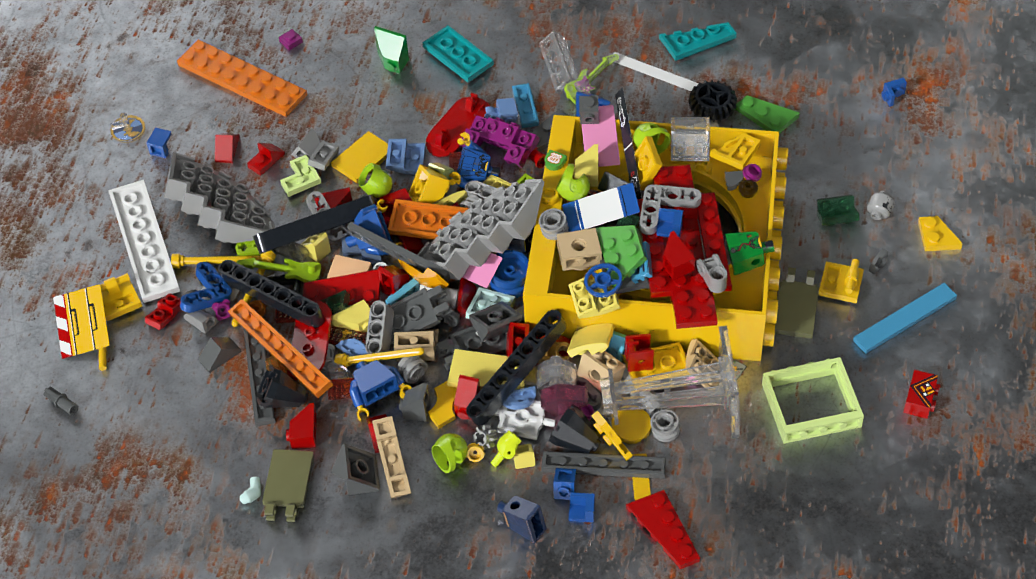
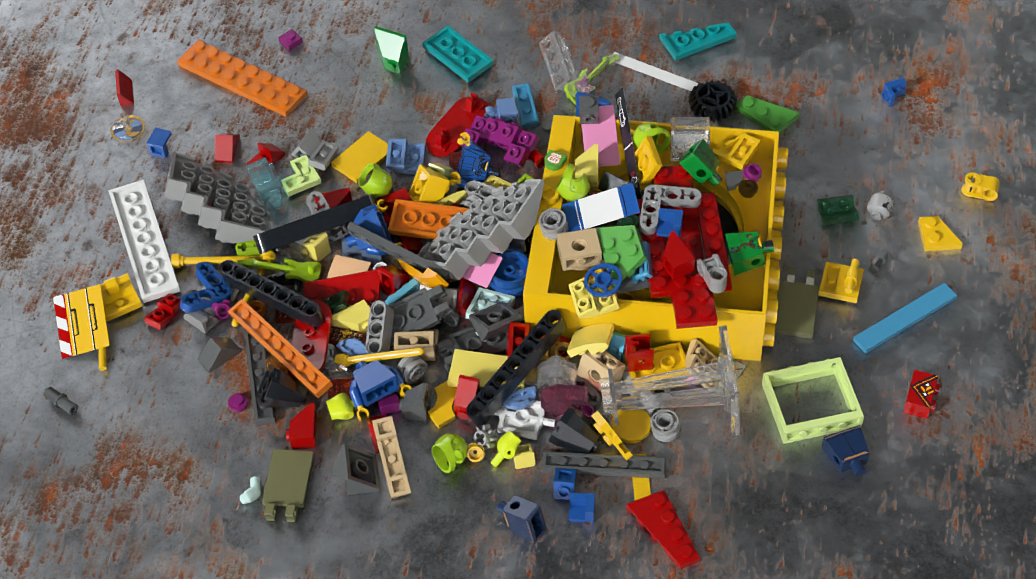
(124, 88): none -> red slope
(238, 402): none -> magenta plate
(264, 181): none -> clear light blue hinge
(340, 407): none -> neon yellow piece
(389, 404): none -> magenta slope
(701, 163): none -> green torso
(847, 450): none -> dark blue torso
(982, 186): none -> yellow piece

